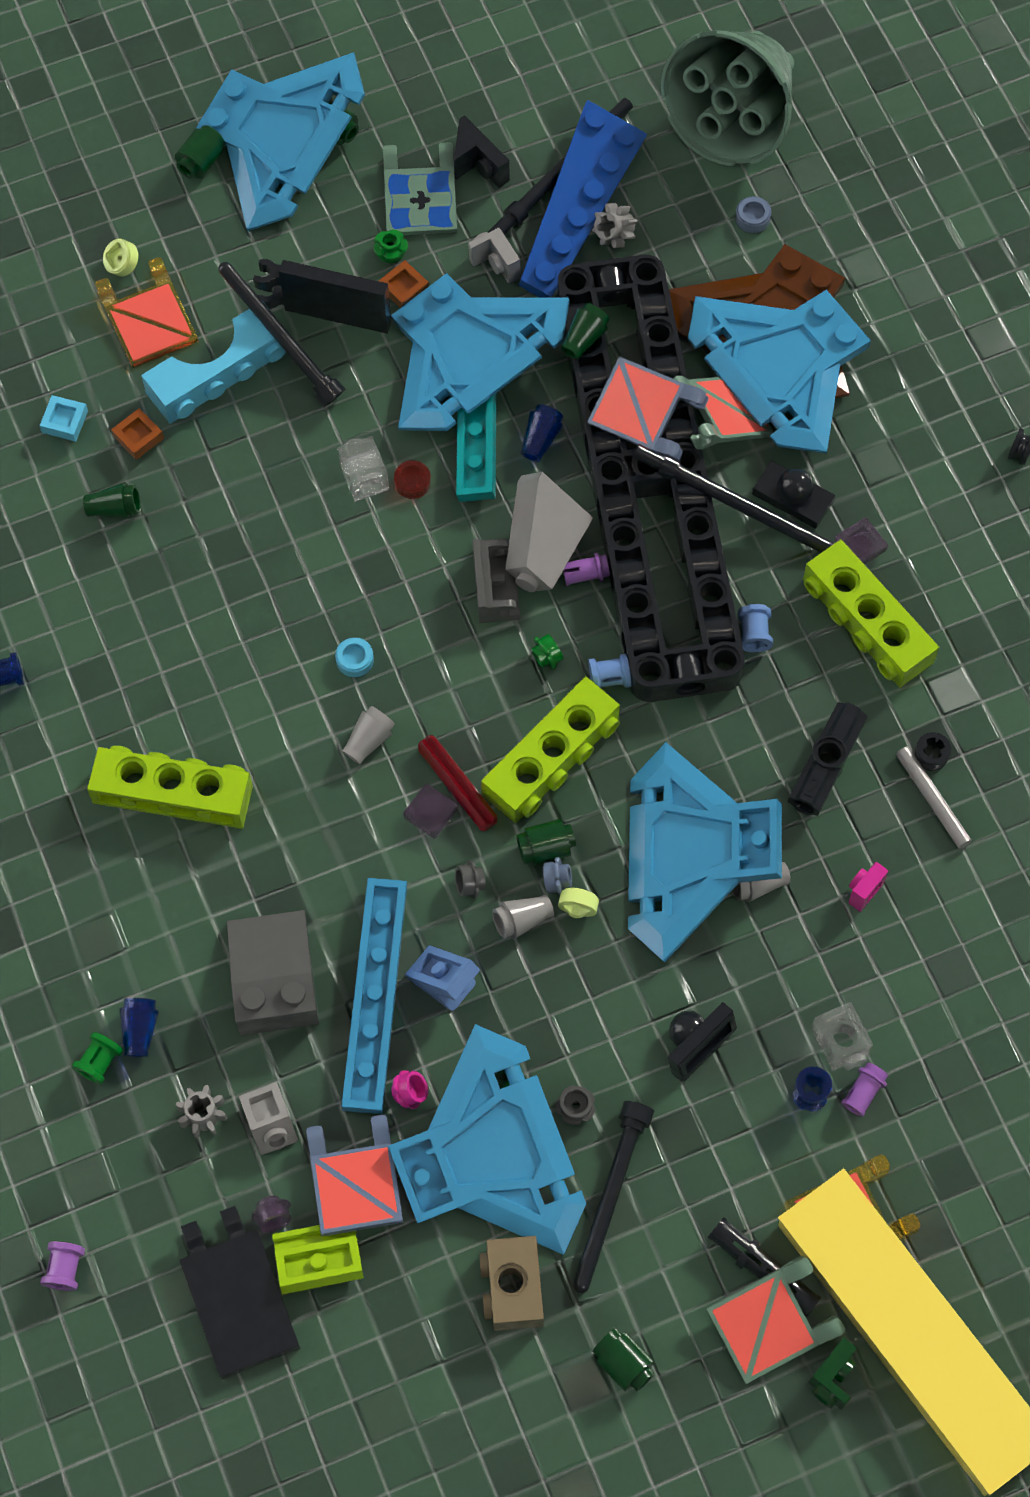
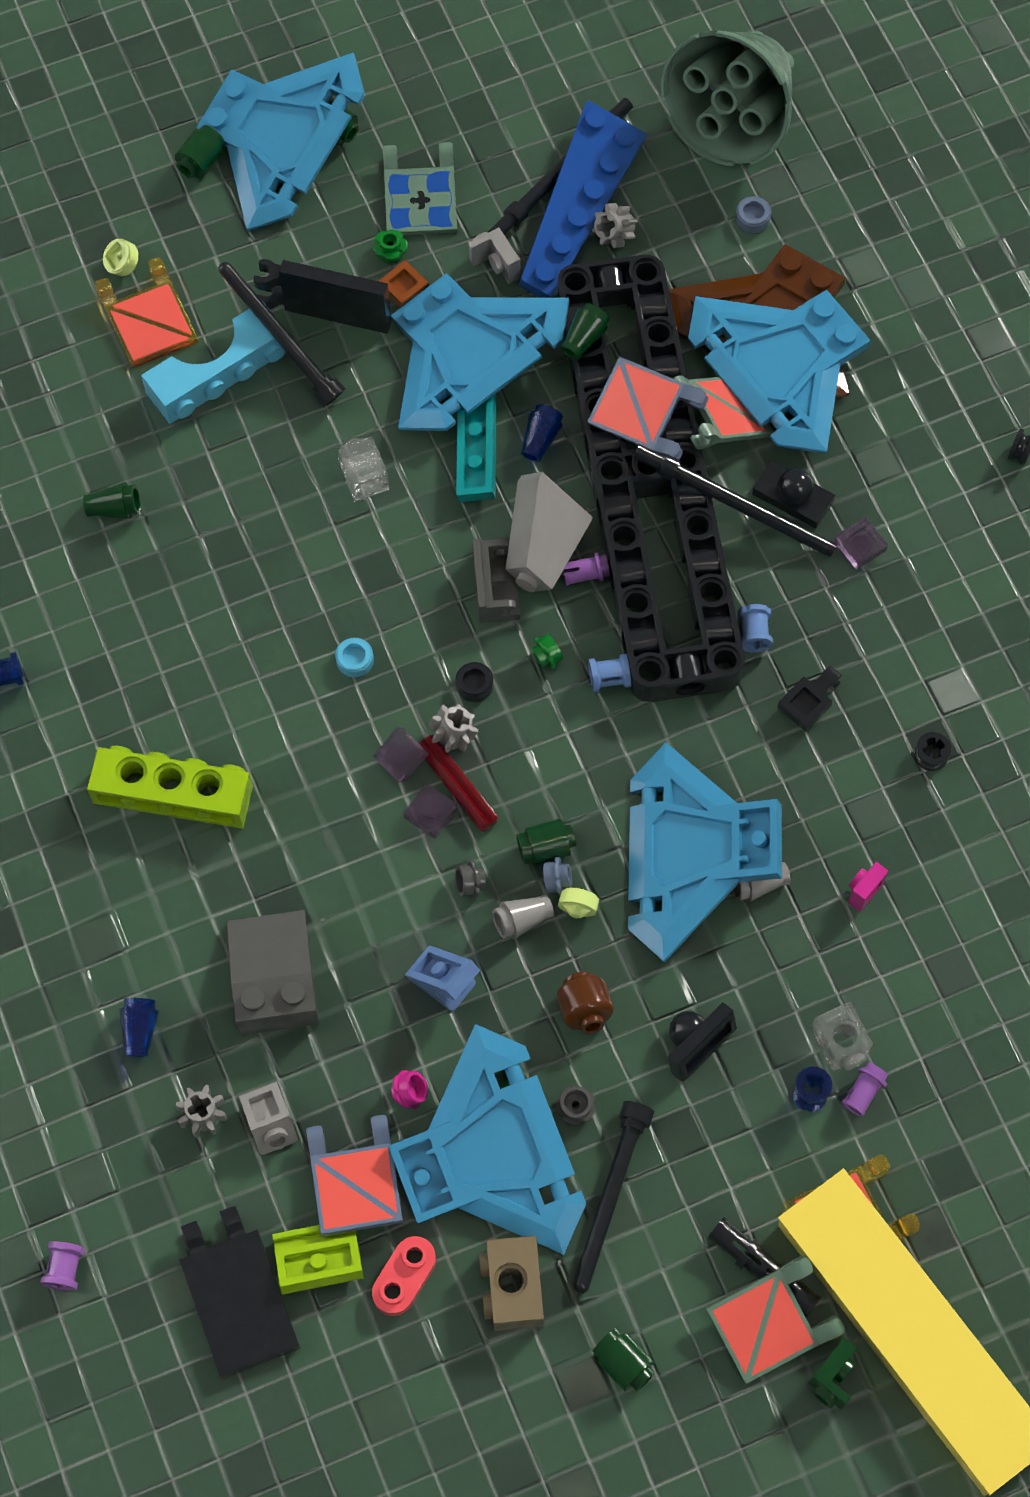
(63, 418): medium azure plate -> none
(97, 1058): green bush -> none
(137, 434): dark orange plate -> none
(272, 1214): clear purple plate -> none
(368, 734): light grey cone -> none
(374, 996): dark azure plate -> none
(400, 754): none -> clear purple plate
(405, 1275): none -> coral plate
(412, 479): clear red tile -> none
(453, 728): none -> light grey gear
(474, 682): none -> black tile
(477, 150): black slope -> none
(582, 704): lime brick -> none
(585, 1002): none -> reddish brown head
(809, 701): none -> black plate
(819, 777): black piece -> none
(842, 567): lime brick -> none
(933, 797): light grey bar -> none

